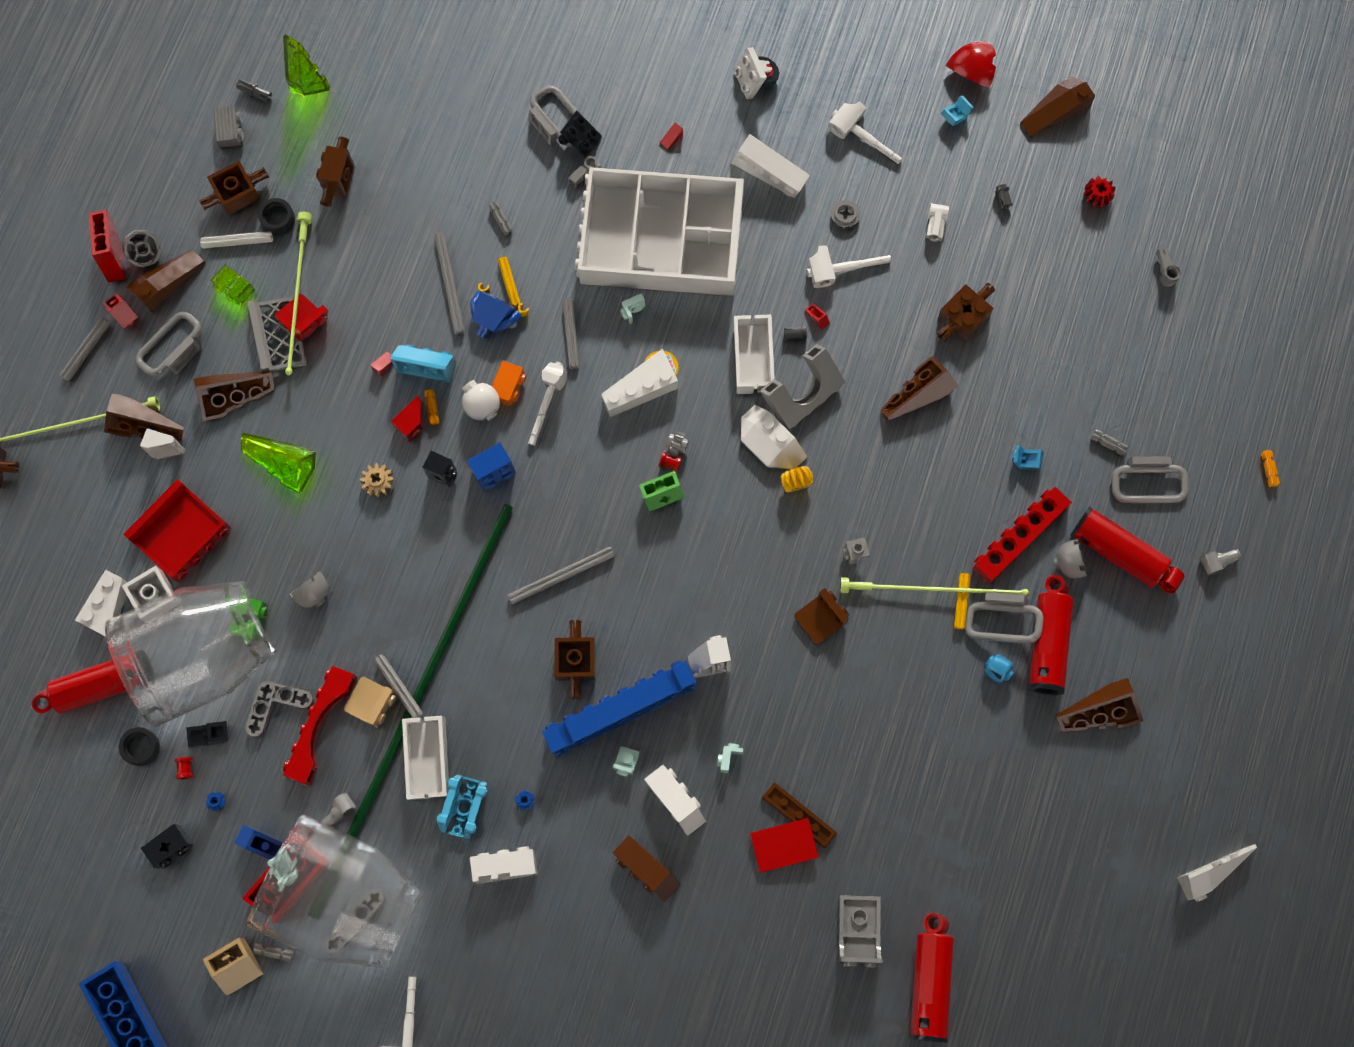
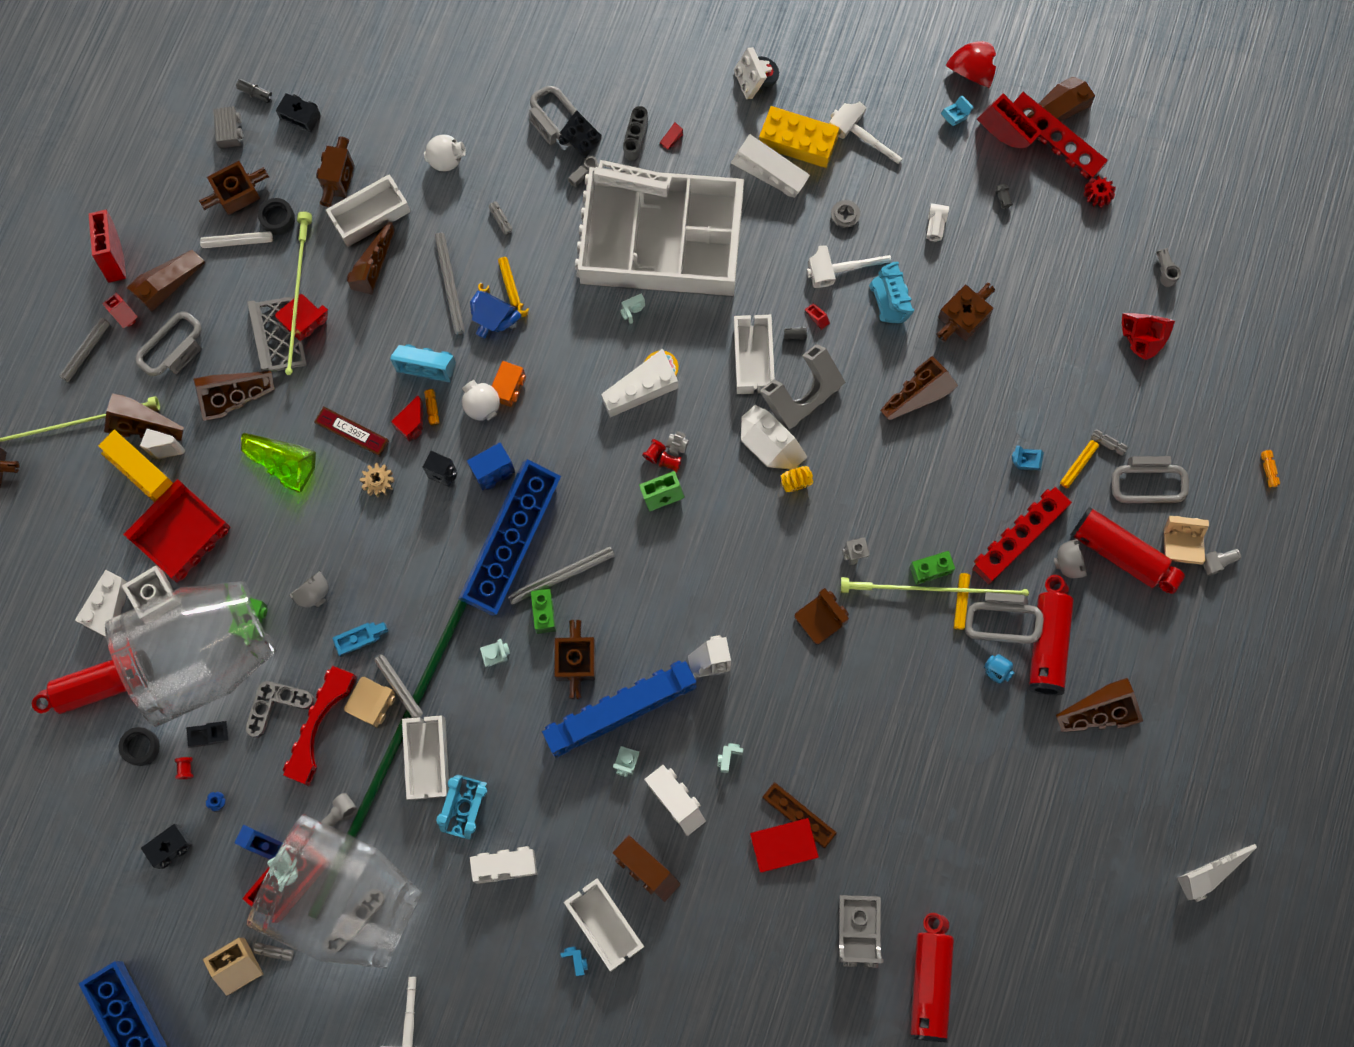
(134, 465): none -> yellow brick
(141, 248): light grey cylinder -> none
(232, 285): clear neon green brick -> none
(298, 112): none -> black brick
(300, 71): clear neon green wedge -> none
(351, 431): none -> tile
(358, 637): none -> dark azure hinge
(368, 210): none -> white piece
(368, 267): none -> reddish brown wedge
(382, 364): piece -> none
(444, 152): none -> white brick
(495, 653): none -> light aqua bracket
(509, 537): none -> blue brick
(525, 805): blue plate -> none
(543, 611): none -> bright green brick
(554, 377): white piece -> none
(570, 333): light grey axle -> none
(579, 962): none -> dark azure bracket
(604, 925): none -> white piece
(633, 181): none -> white fence
(639, 126): none -> dark grey beam
(654, 451): none -> red bush
(799, 136): none -> yellow brick
(892, 294): none -> medium azure piece
(932, 567): none -> bright green brick
(1009, 123): none -> red brick
(1079, 464): none -> yellow axle
(1088, 170): none -> red brick
(1146, 333): none -> red brick
(1185, 539): none -> tan bracket

